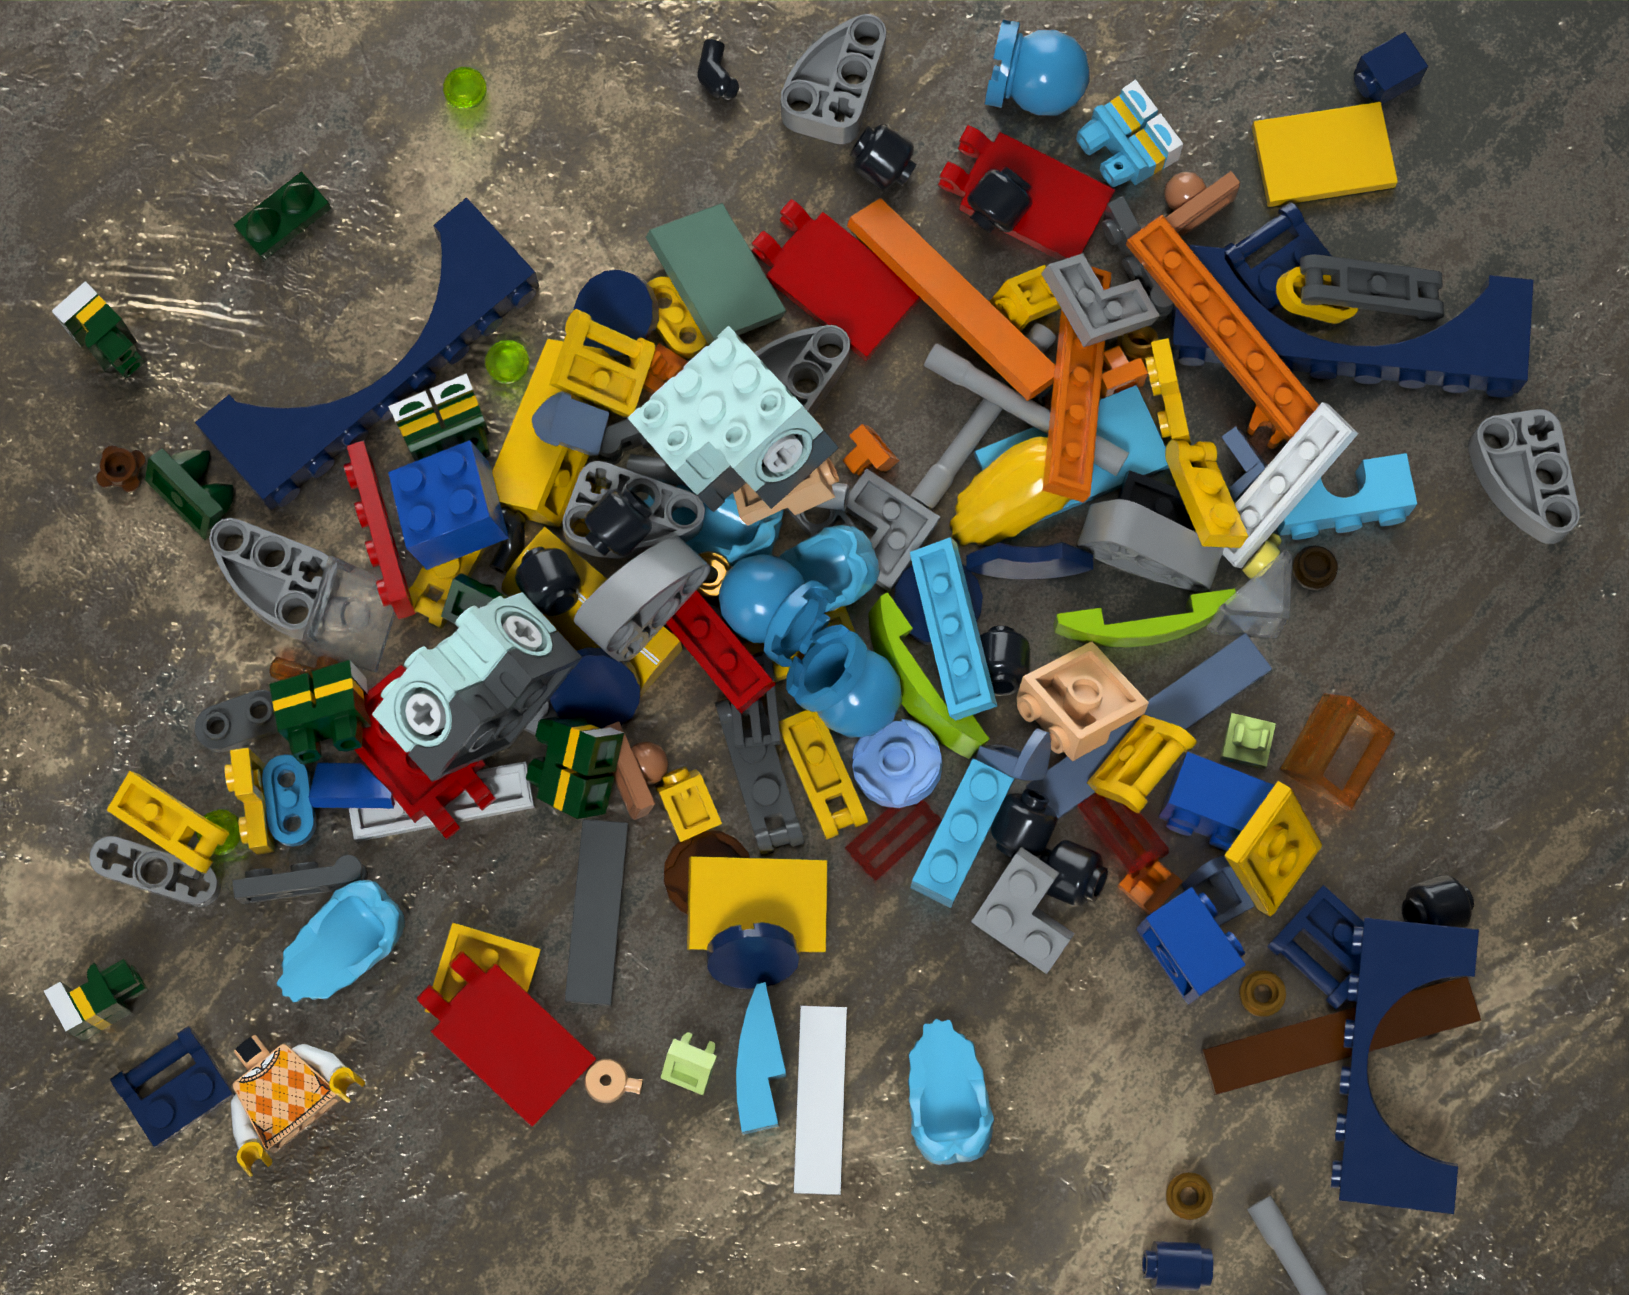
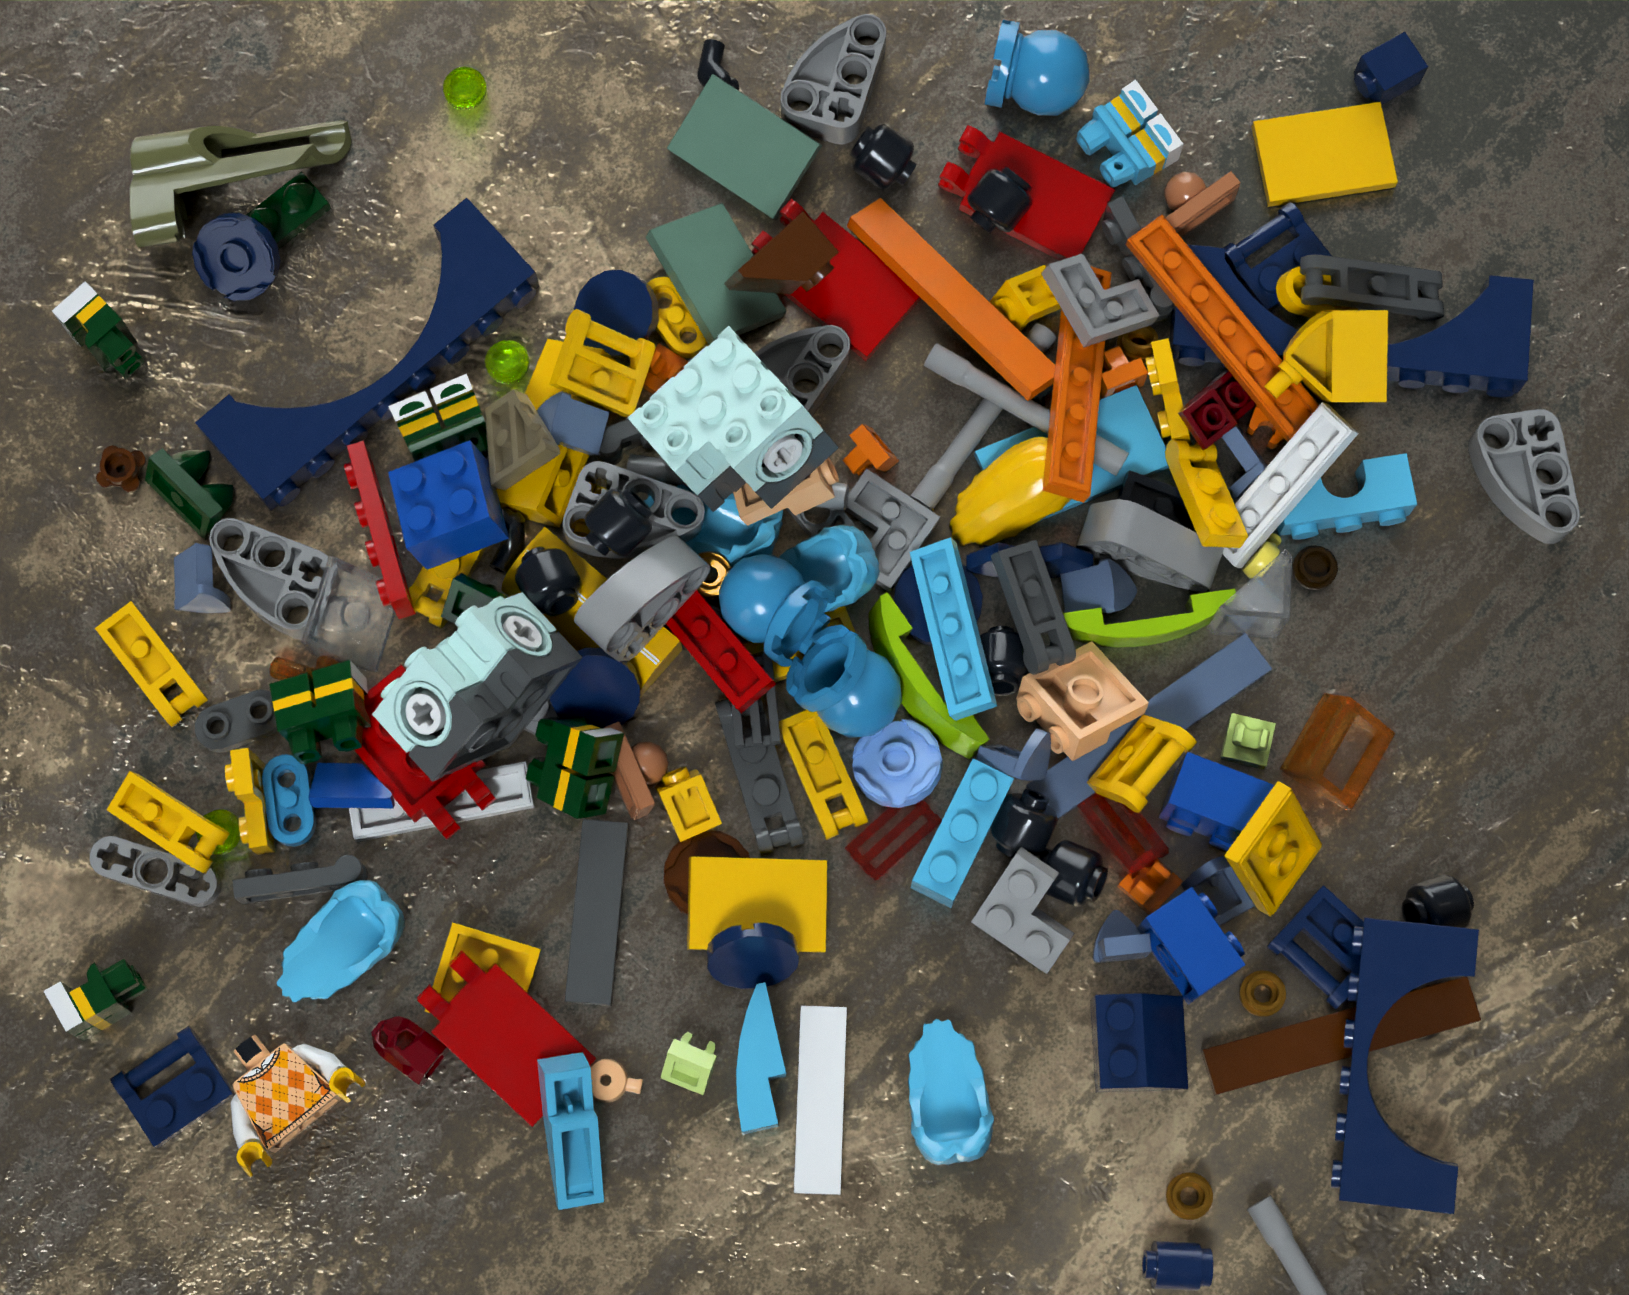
(150, 662): none -> yellow plate
(193, 160): none -> olive panel
(195, 582): none -> sand blue tile
(236, 256): none -> dark blue tile
(408, 1048): none -> dark red rock
(516, 440): none -> dark tan wing
(571, 1130): none -> medium azure slope
(744, 146): none -> sand green tile
(788, 261): none -> reddish brown slope
(1034, 606): none -> dark grey plate
(1098, 587): none -> sand blue tile
(1120, 940): none -> sand blue tile
(1138, 1042): none -> dark blue slope
(1216, 409): none -> dark red slope
(1338, 357): none -> yellow piece

